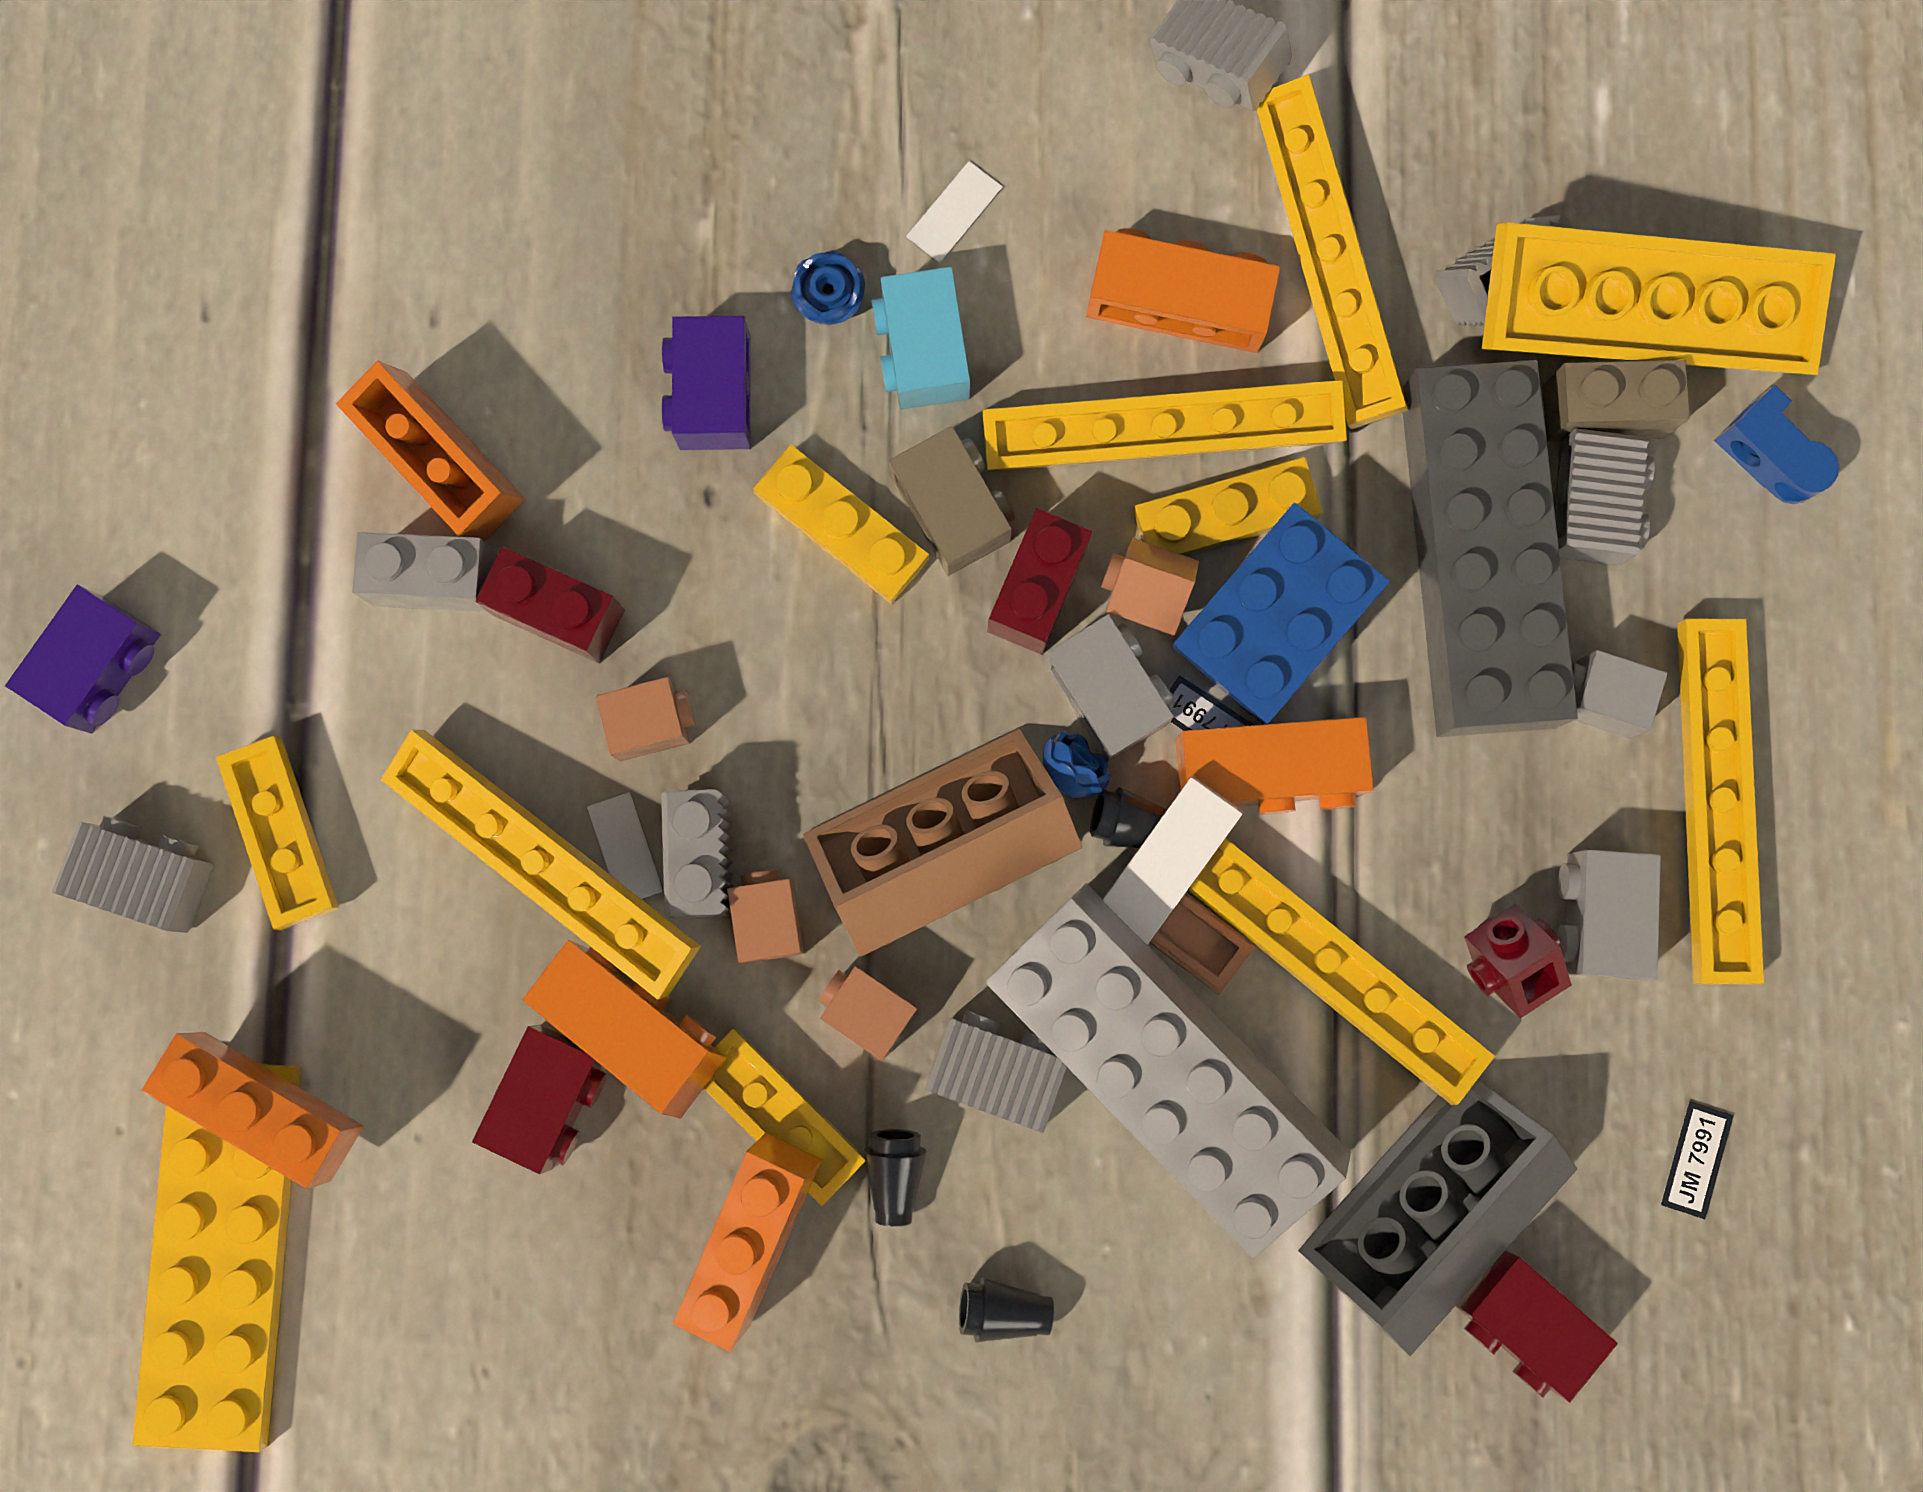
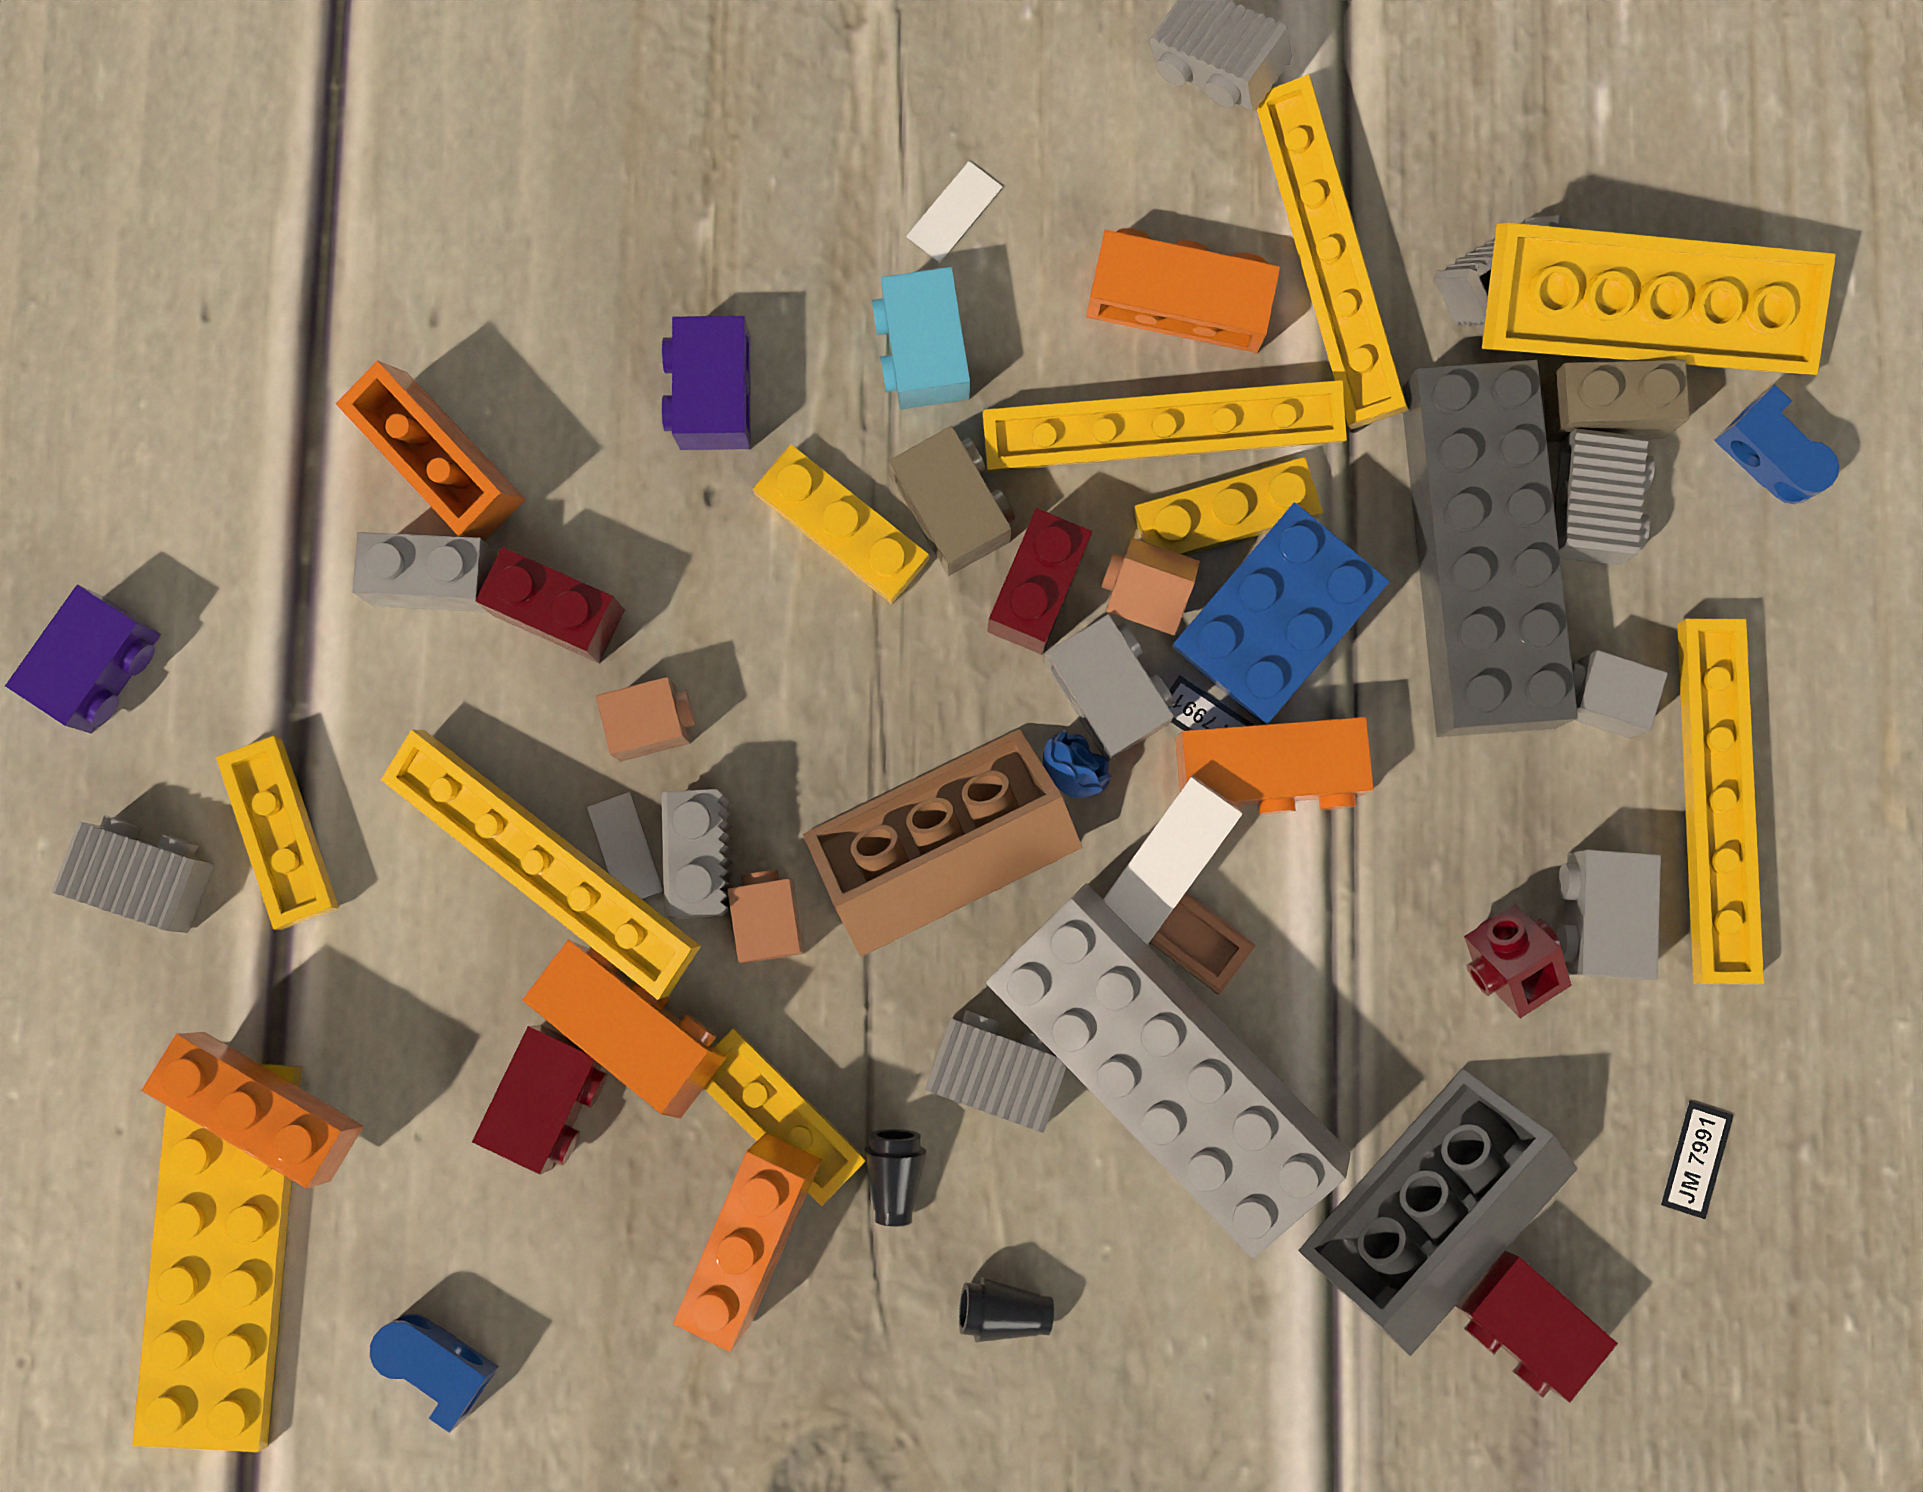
(434, 1364): none -> blue leg
(828, 270): blue plate -> none
(865, 1011): nougat brick -> none
(1124, 818): black cone -> none
(1341, 973): yellow plate -> none

